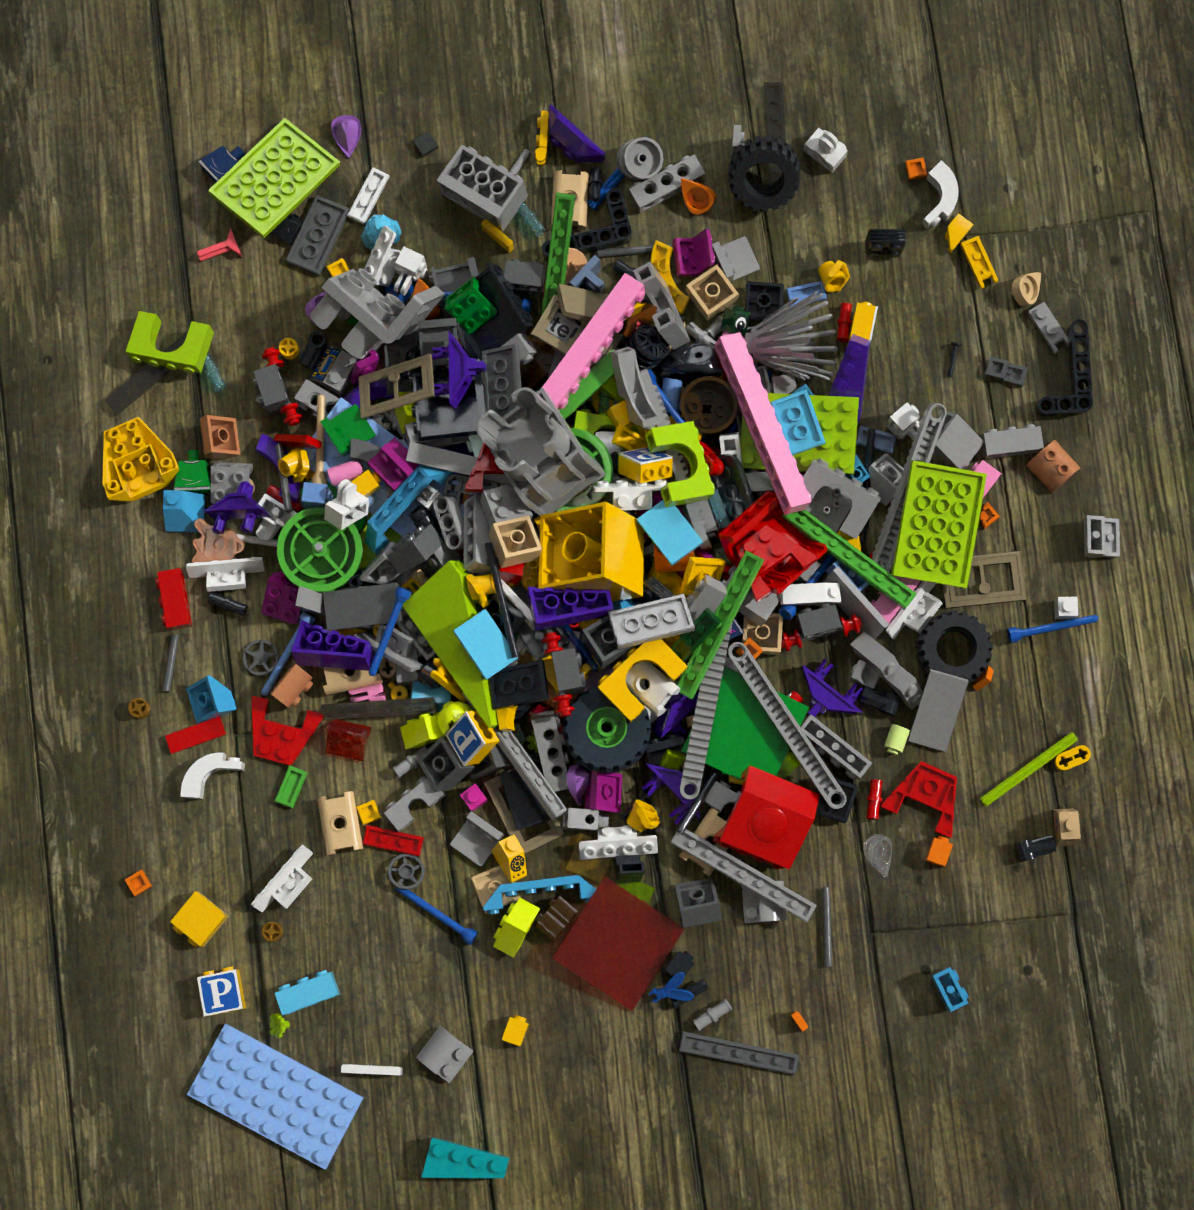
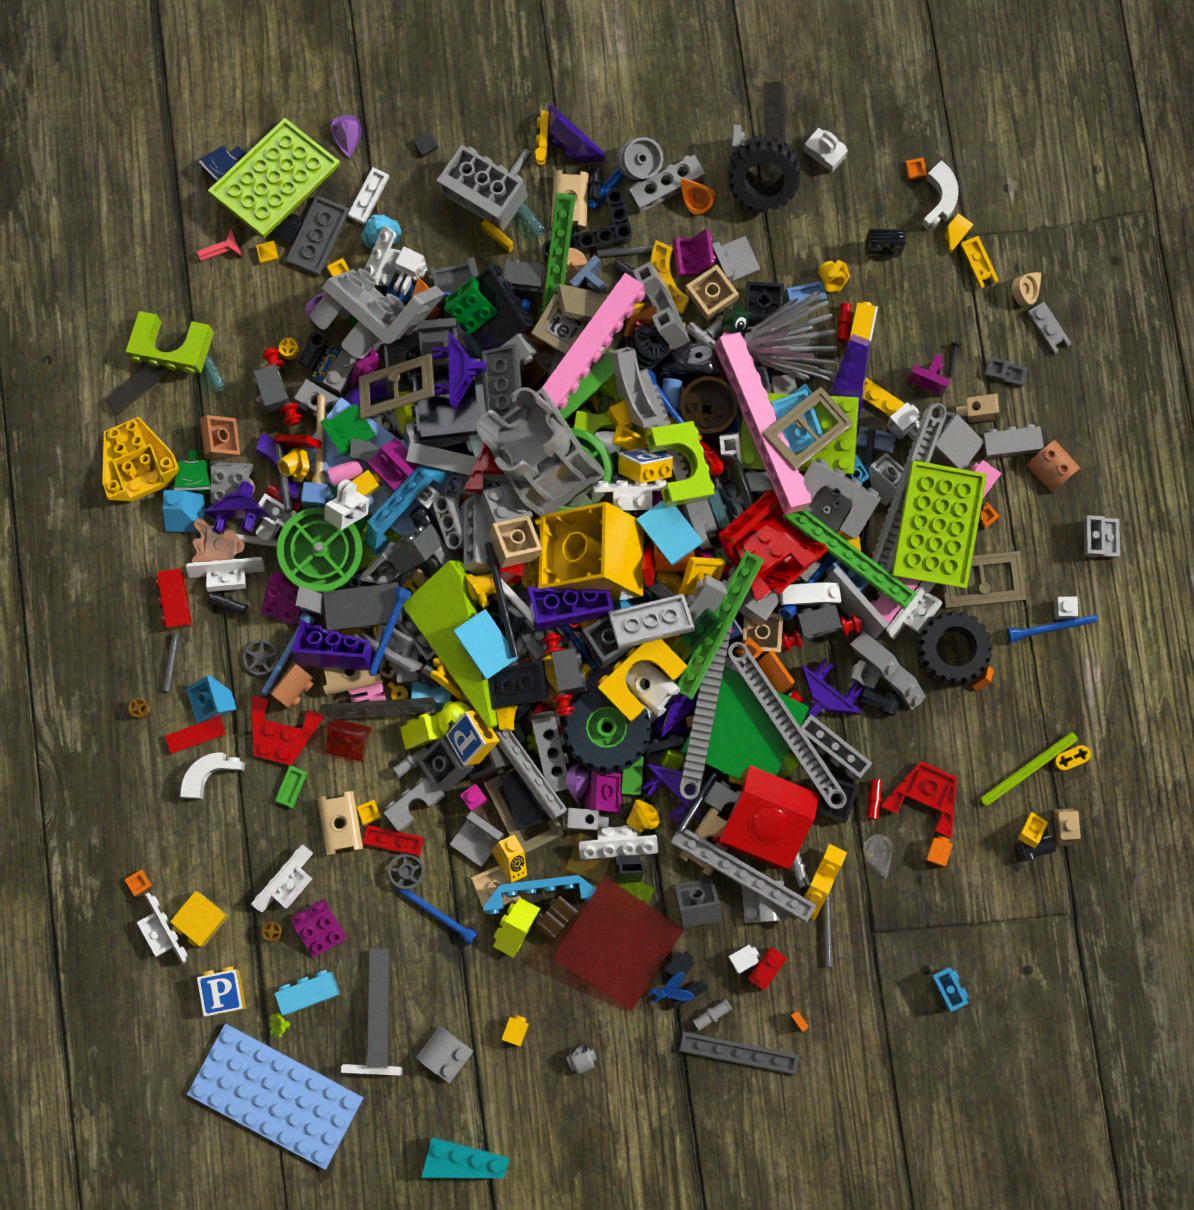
(157, 932): none -> white bracket
(267, 252): none -> yellow tile
(318, 928): none -> magenta bracket
(378, 1008): none -> dark grey tile
(581, 1059): none -> light grey head
(633, 778): none -> bright green tile
(648, 564): none -> red tile
(744, 958): none -> white brick
(767, 968): none -> red brick
(776, 672): none -> orange slope
(794, 415): none -> dark tan door
(800, 872): none -> light grey pin
(824, 877): none -> yellow arch
(881, 399): none -> yellow hinge
(896, 739): yellowish green brick -> none
(930, 378): none -> magenta bracket
(938, 710): light grey tile -> none
(987, 406): none -> tan torso
(1033, 830): none -> yellow plate
(1076, 375): black beam -> none

